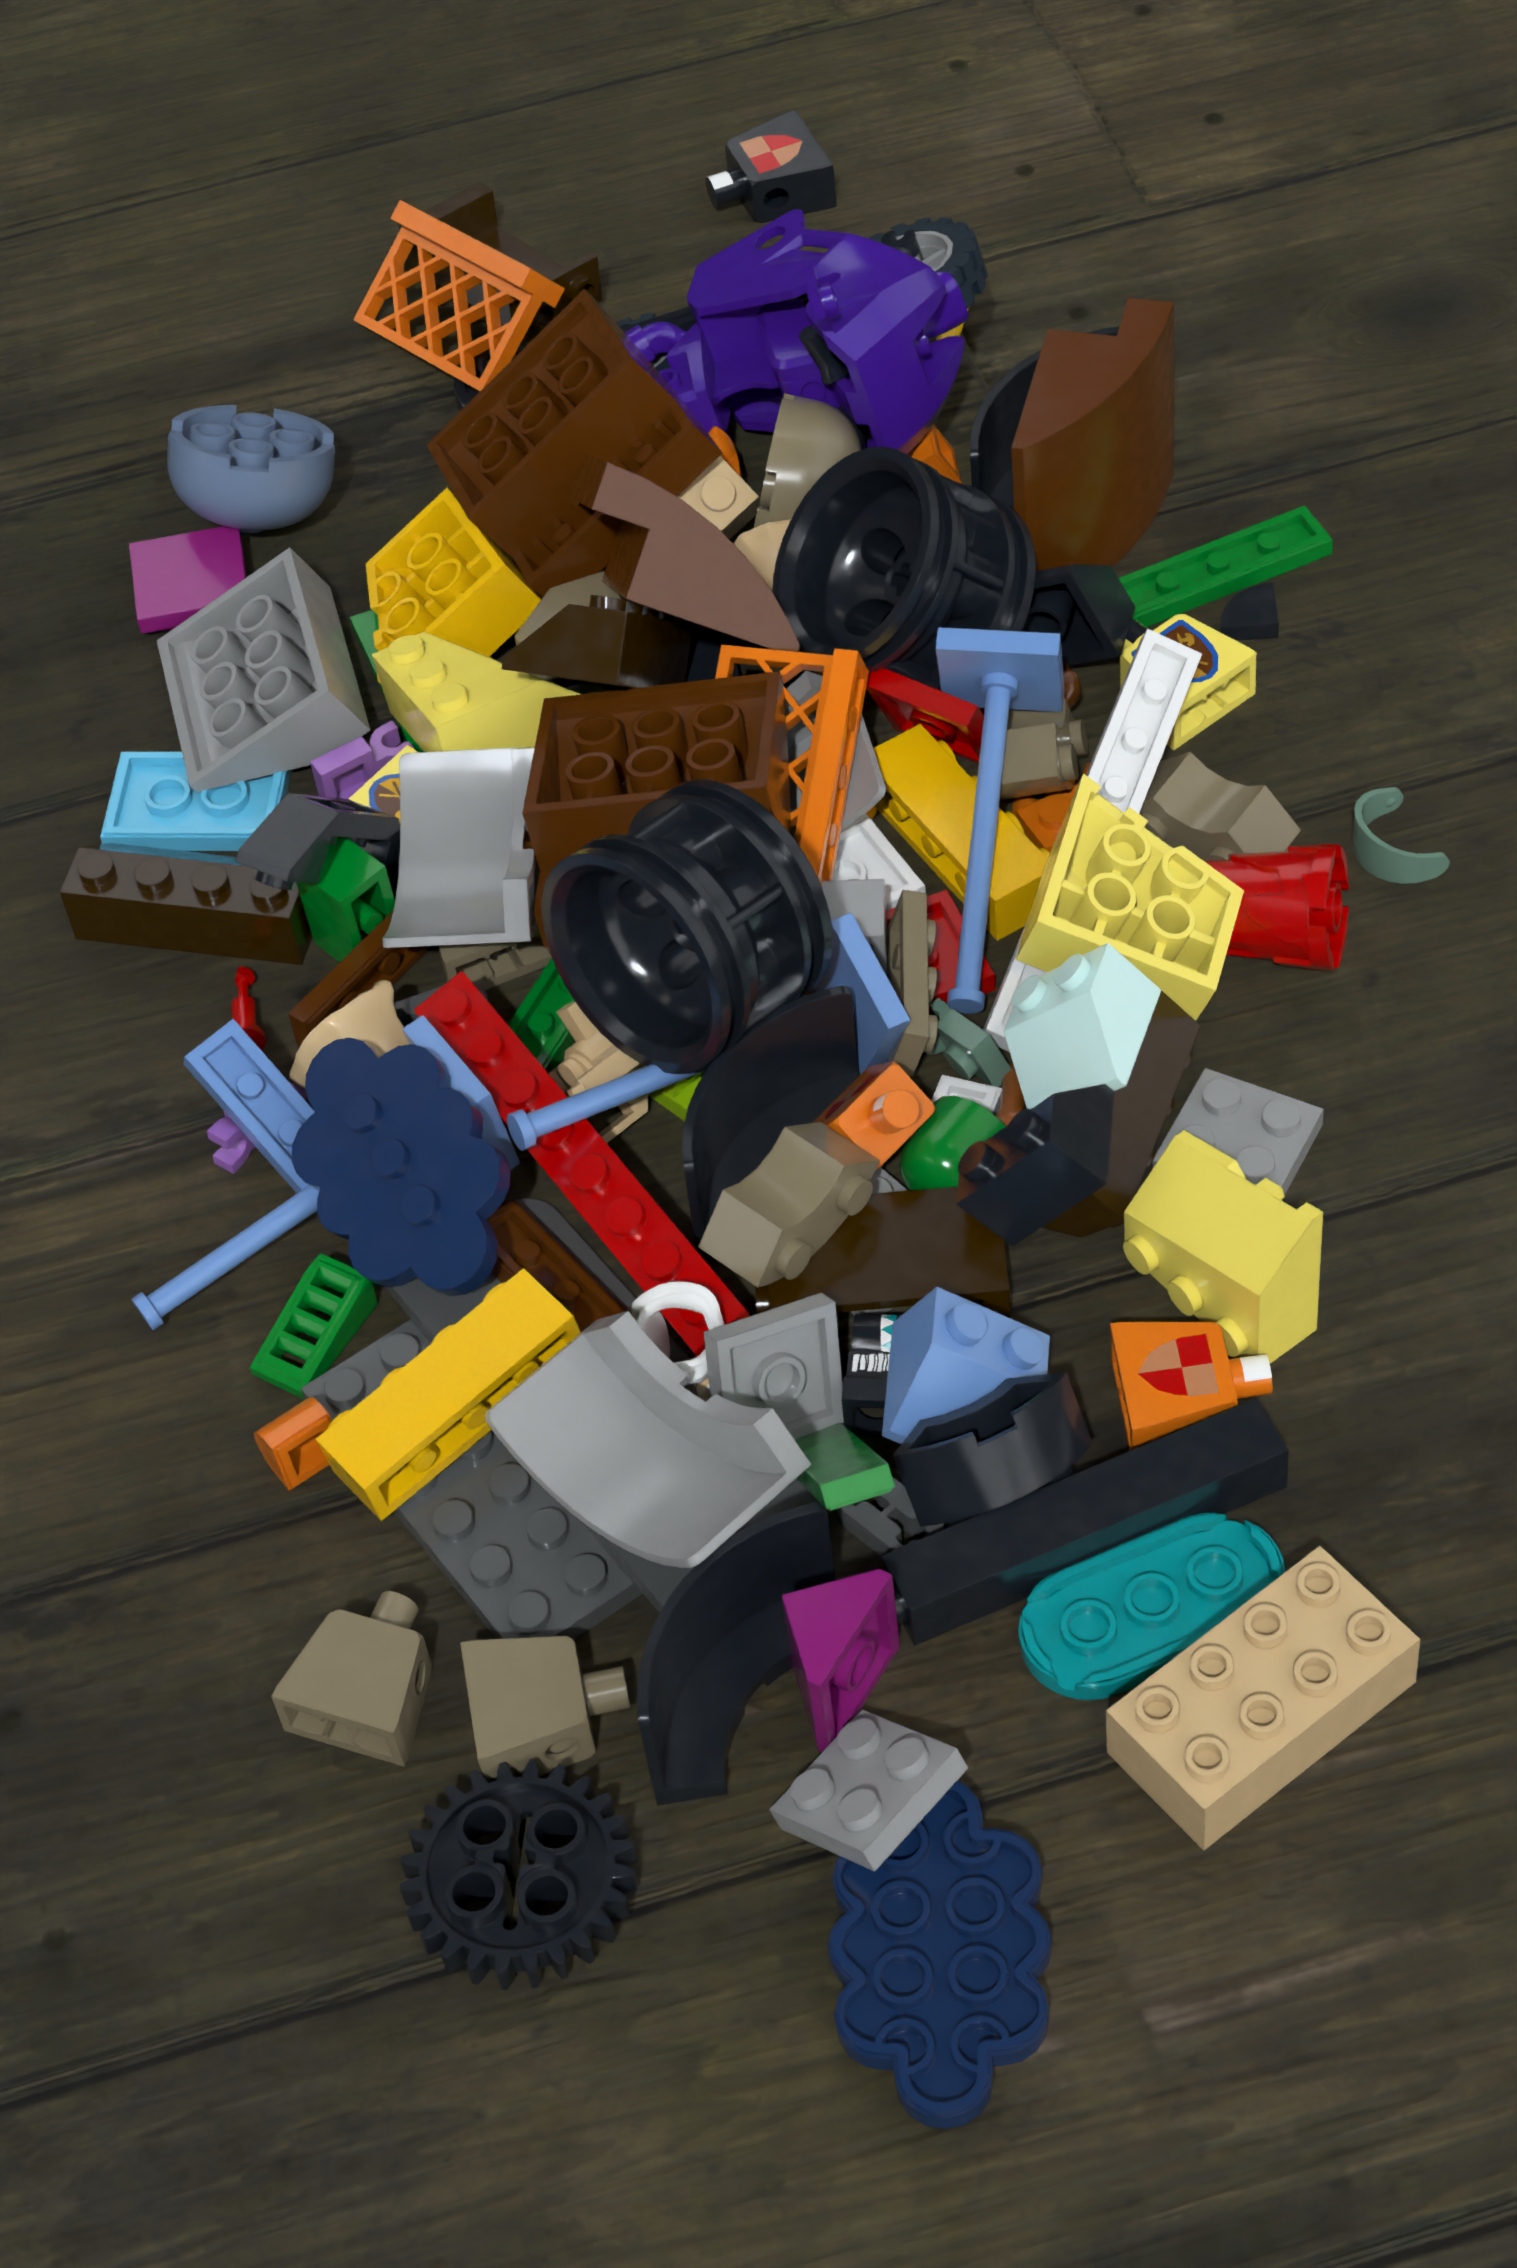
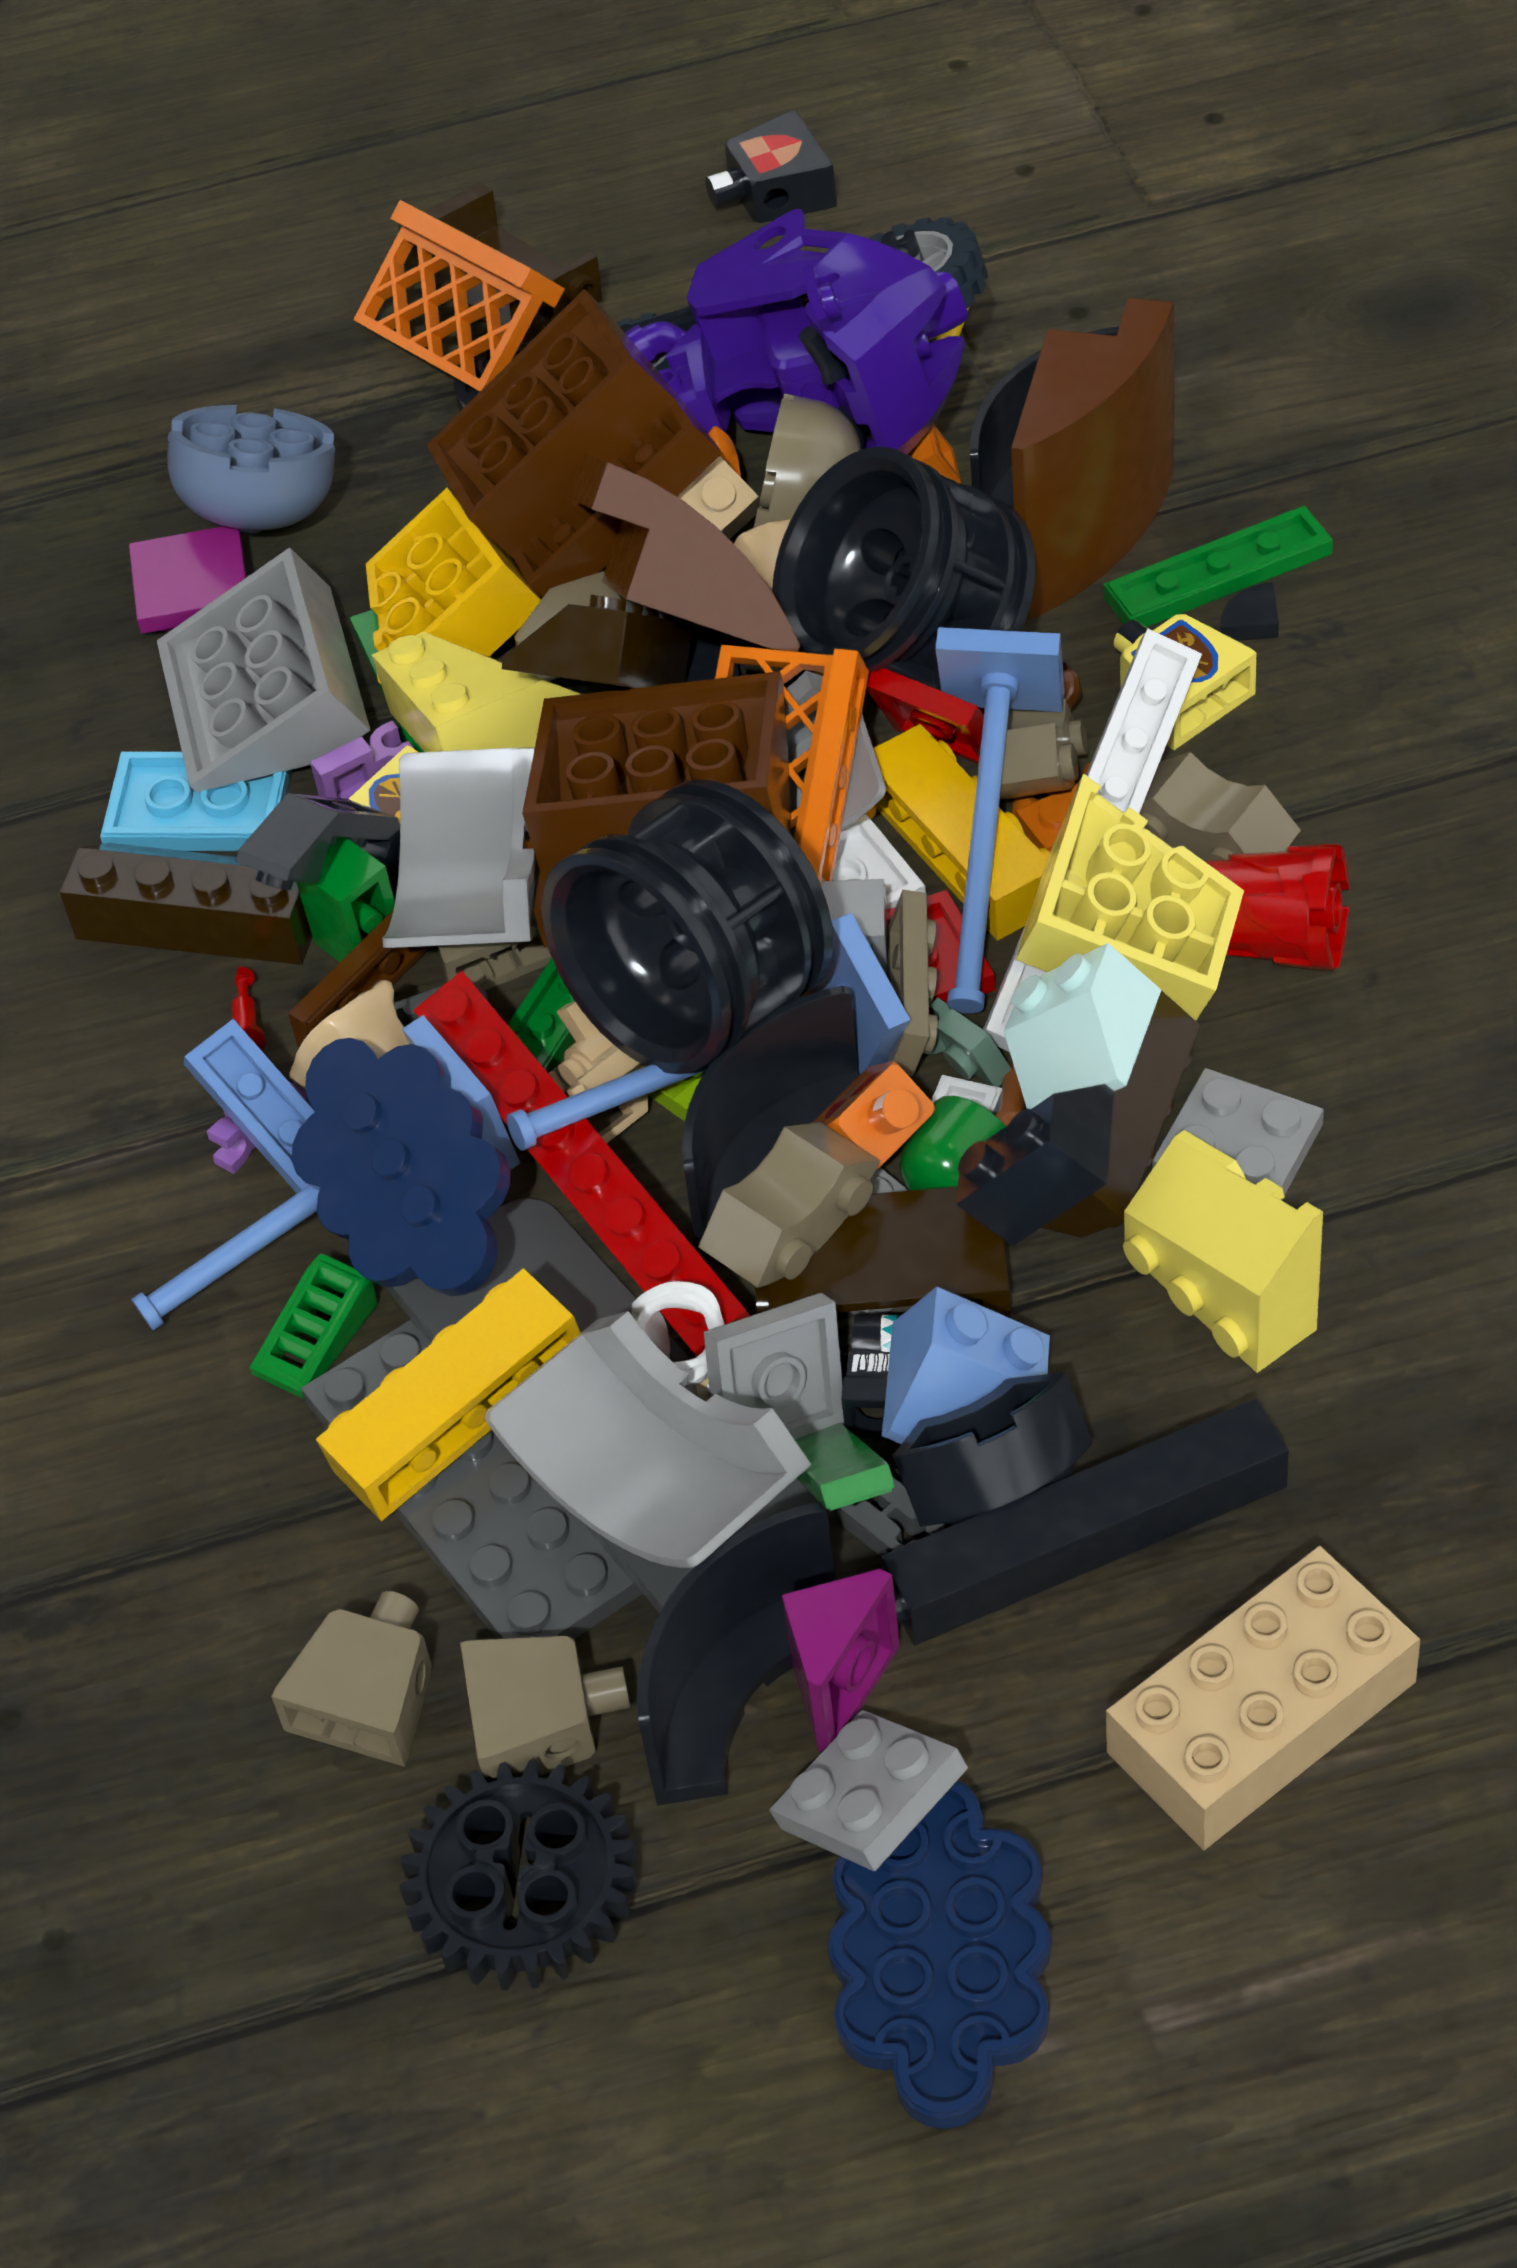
(291, 1442): orange brick -> none
(528, 1246): reddish brown tile -> none
(1084, 607): black slope -> none
(1142, 1603): teal tile -> none
(1178, 1376): orange torso -> none
(1381, 858): sand green helmet -> none

